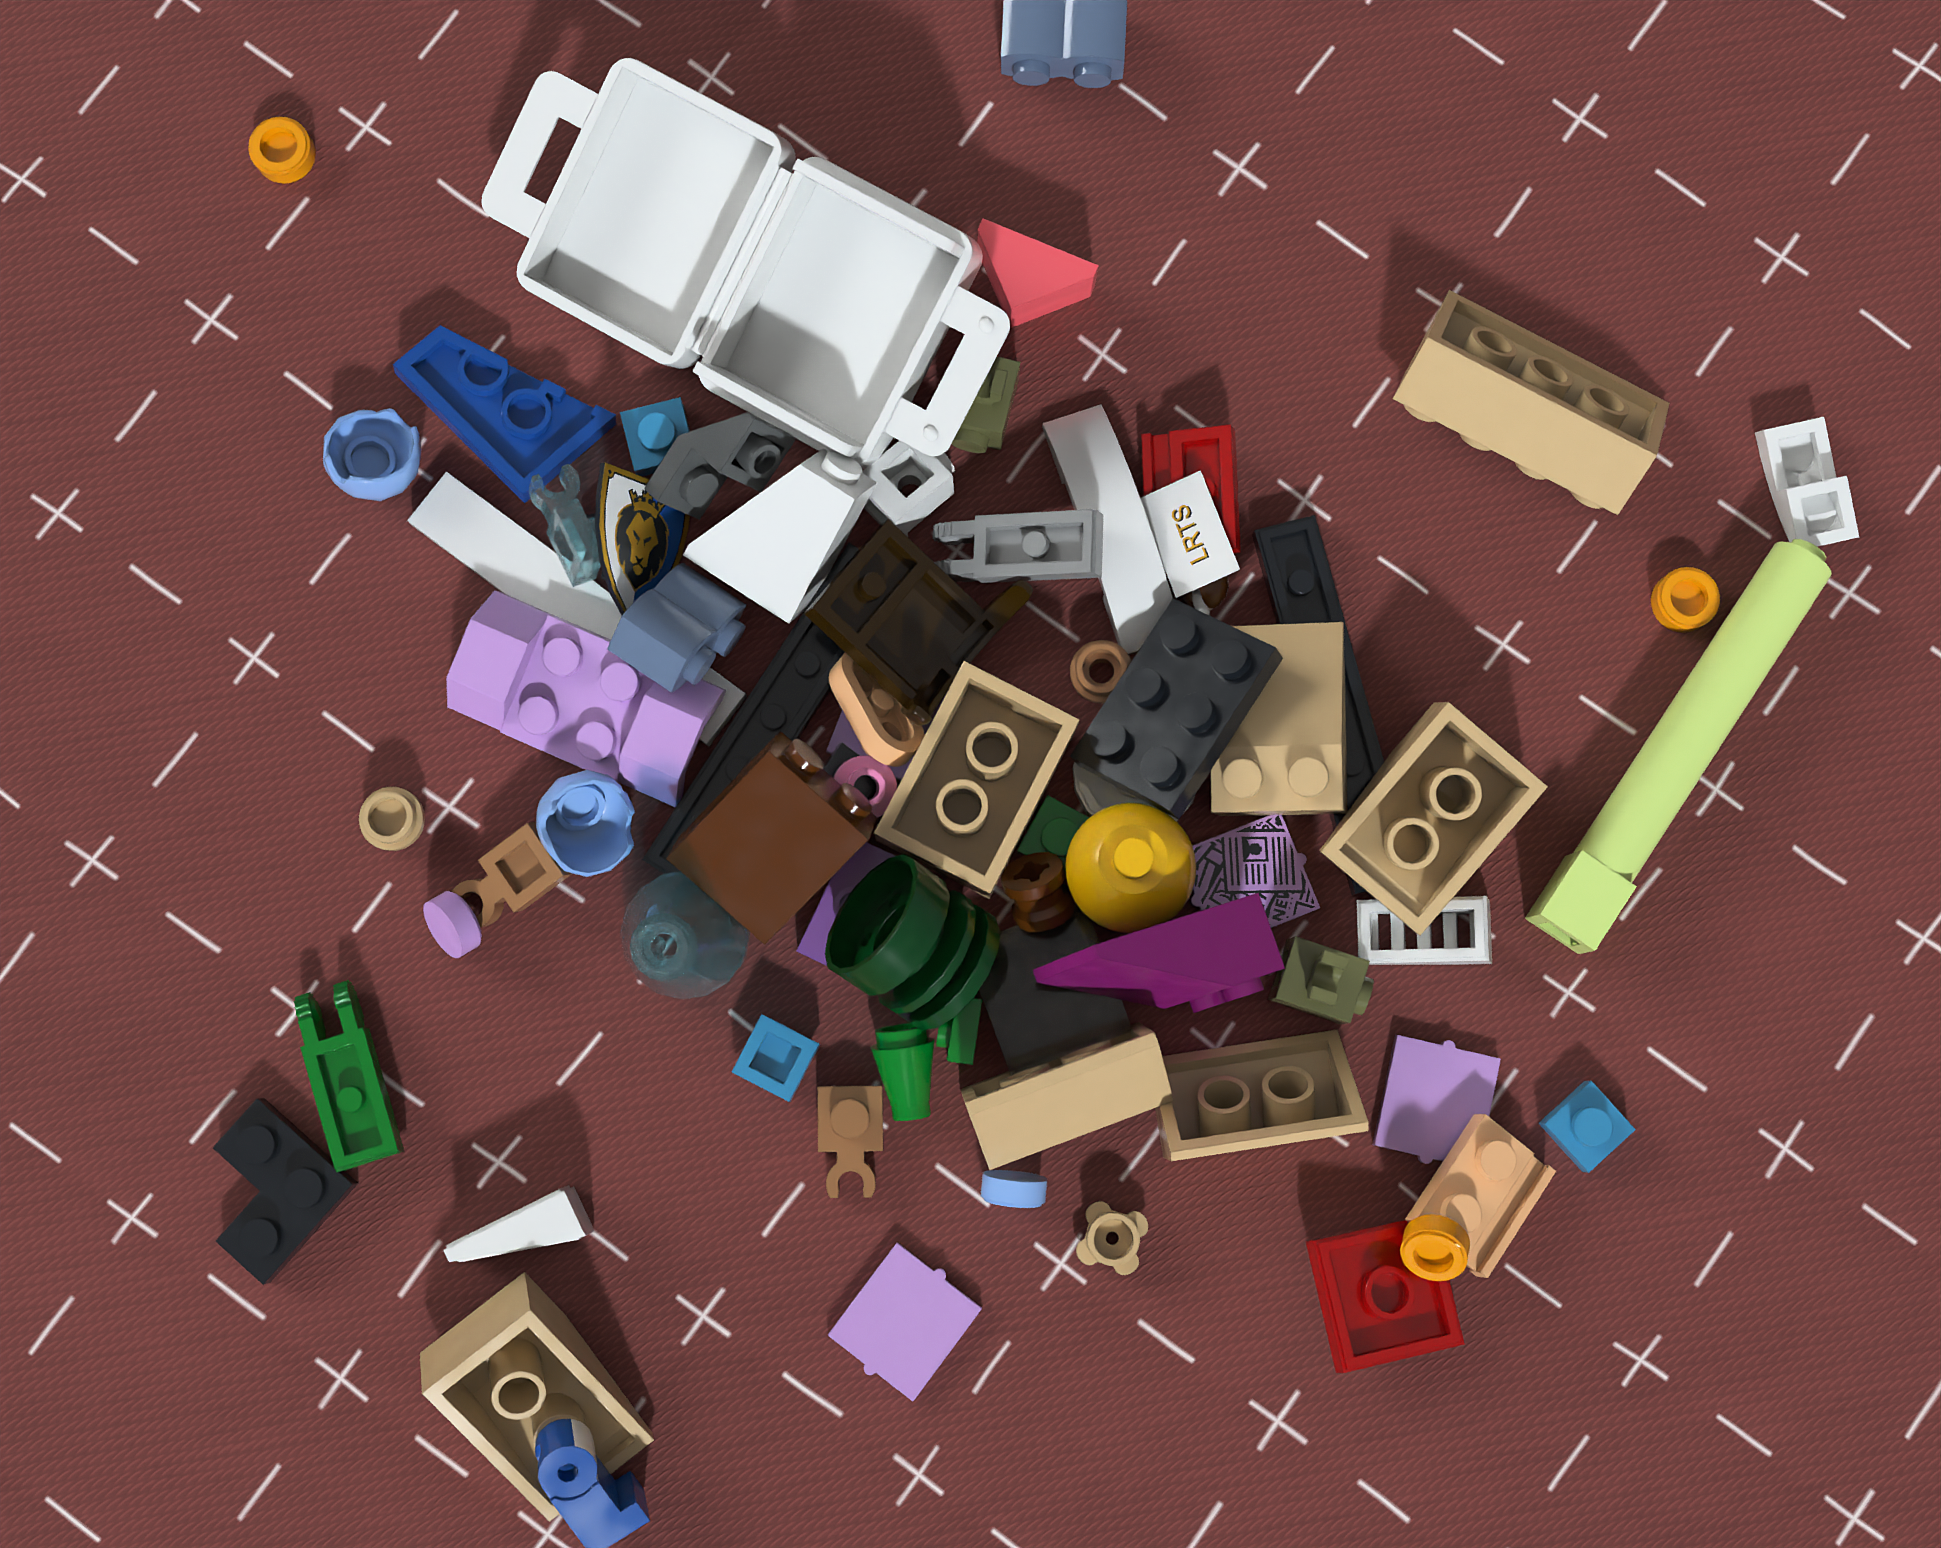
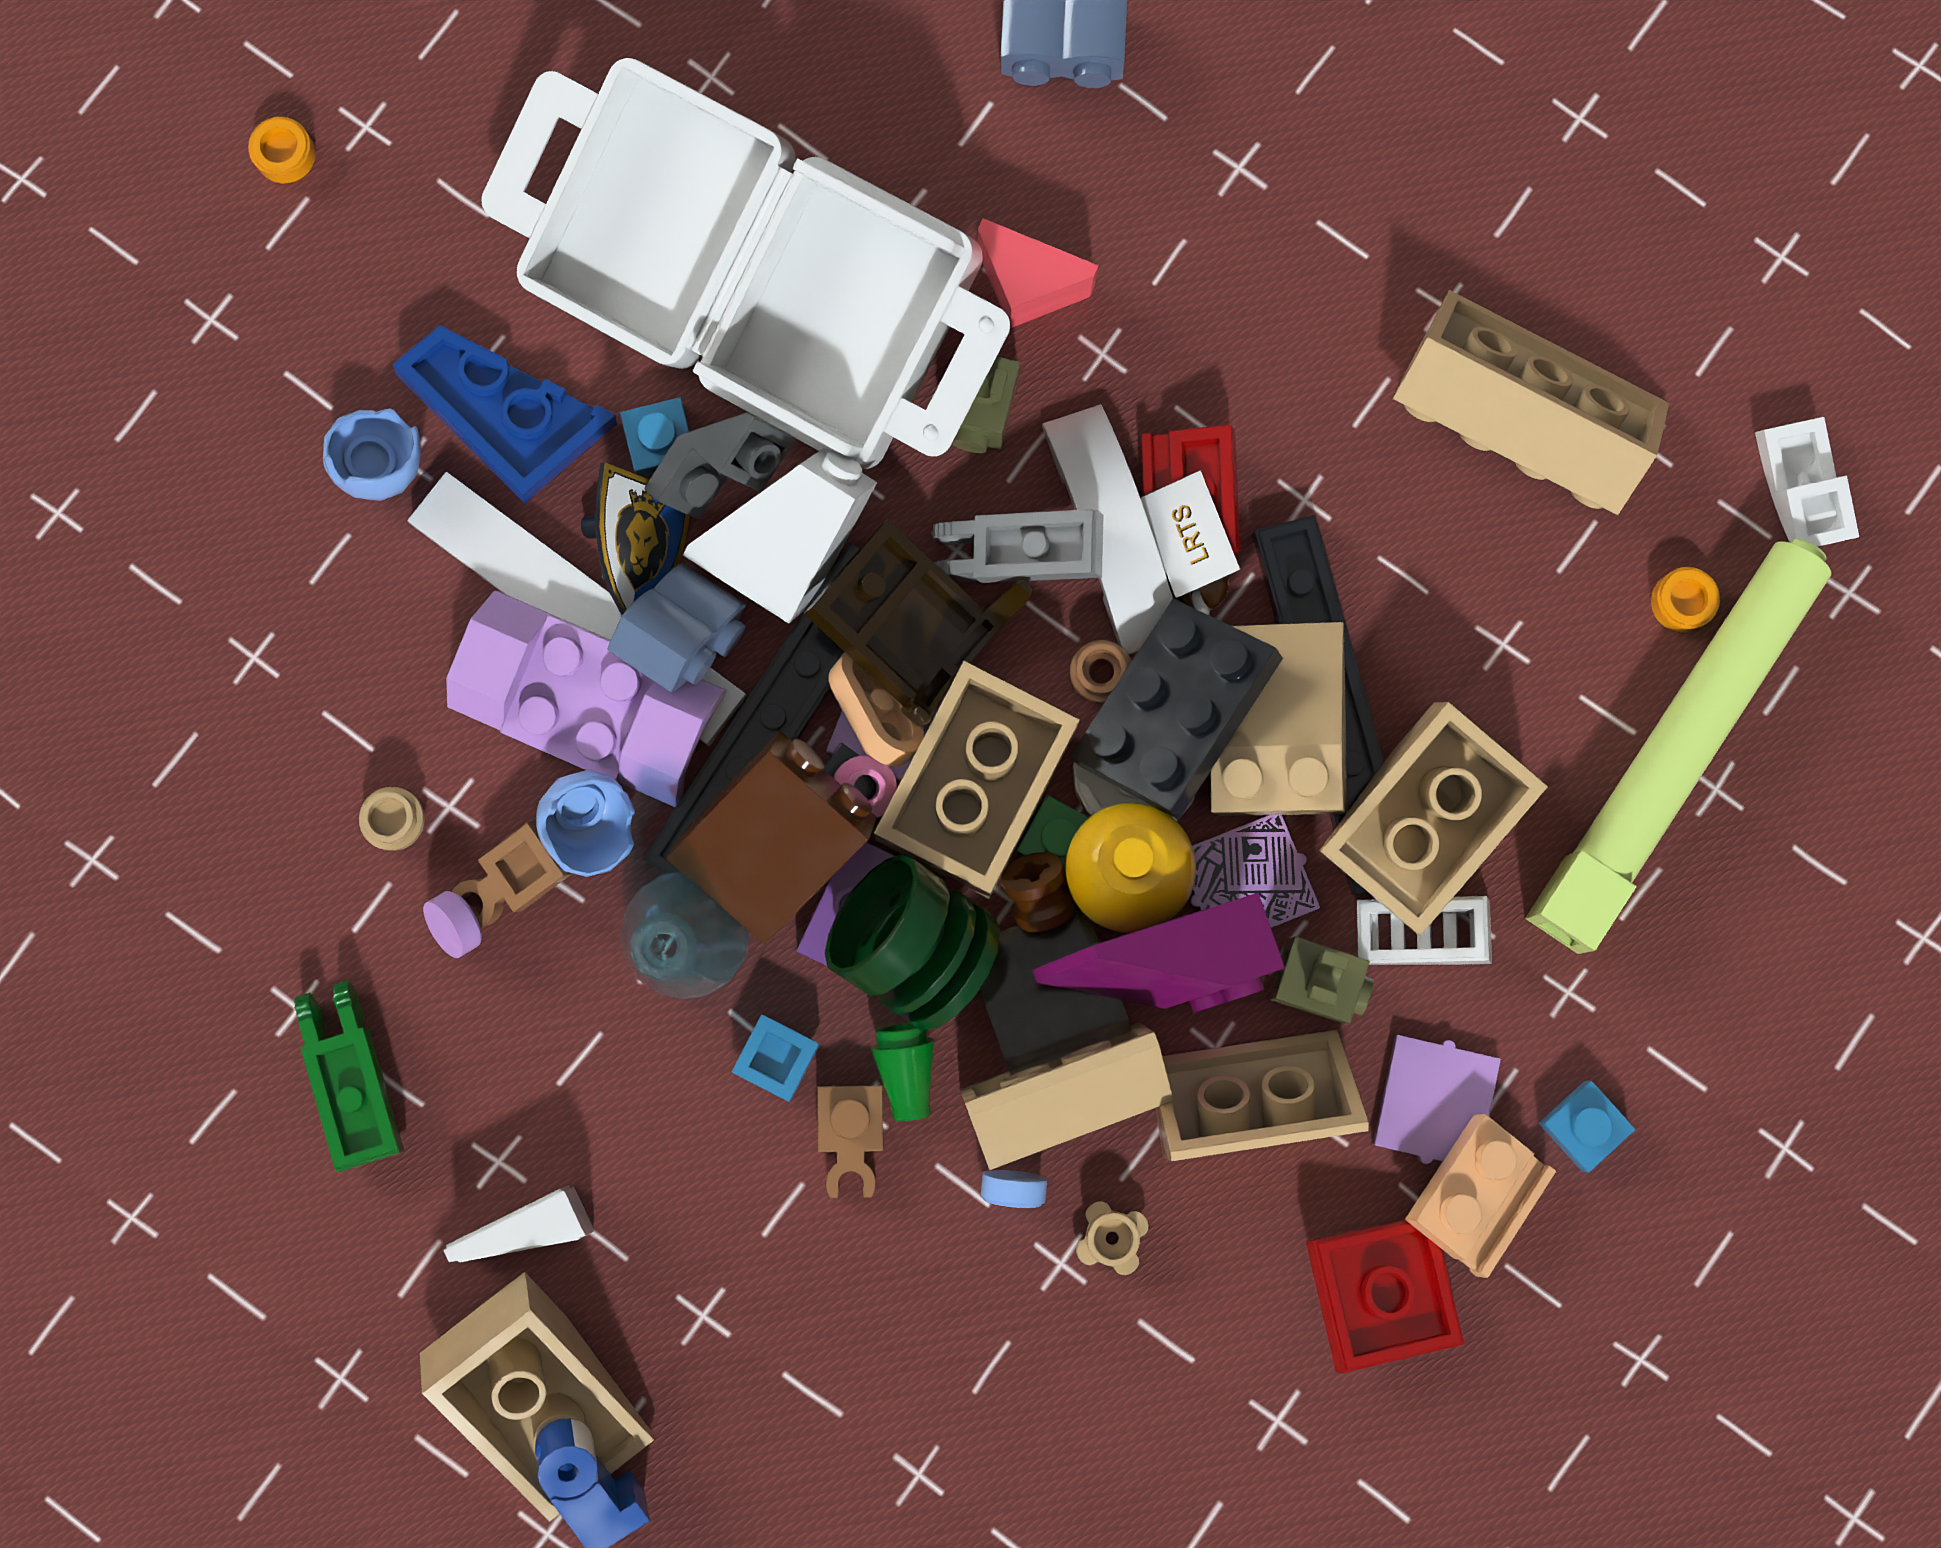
(294, 1185): black plate -> none
(568, 526): clear light blue plate -> none
(905, 1321): lavender piece -> none
(906, 466): white brick -> none
(961, 1034): green plate -> none
(1435, 1247): light orange tile -> none

